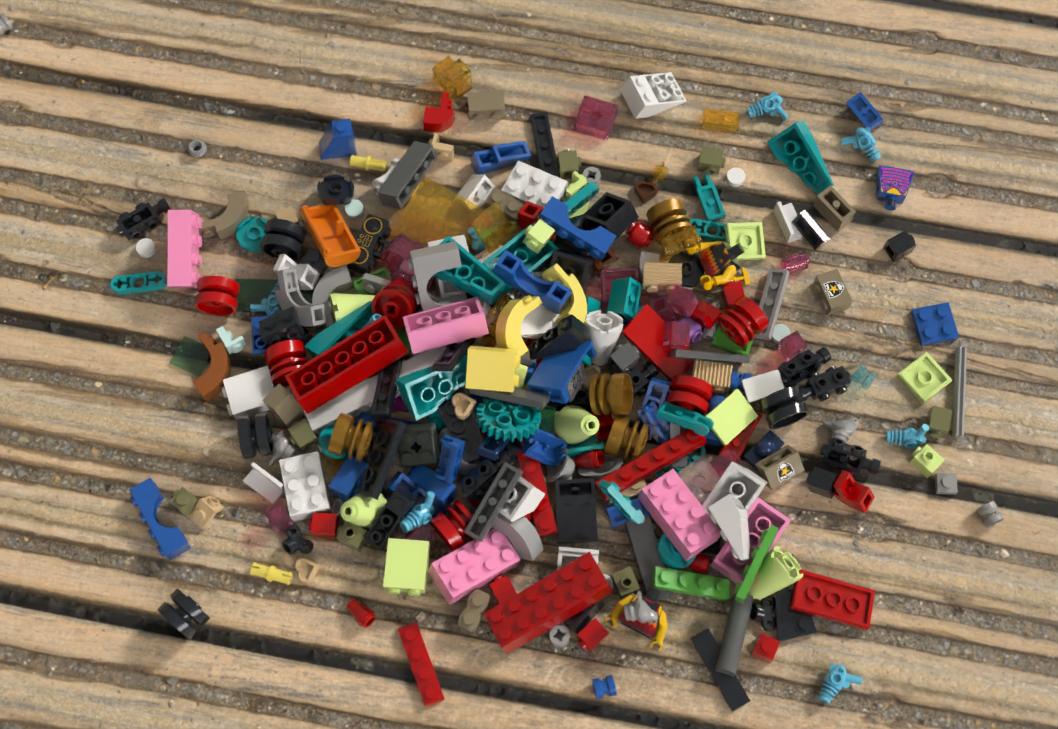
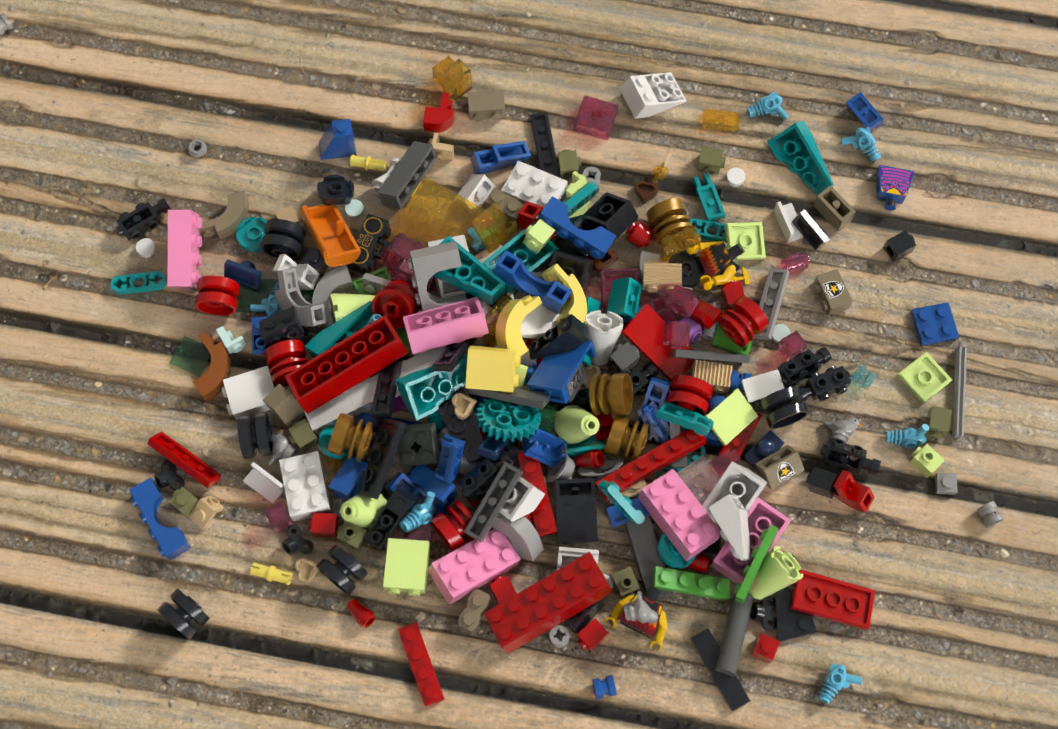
(168, 477): none -> black piece
(184, 459): none -> red plate
(243, 273): none -> dark blue tile
(344, 566): none -> black wheel

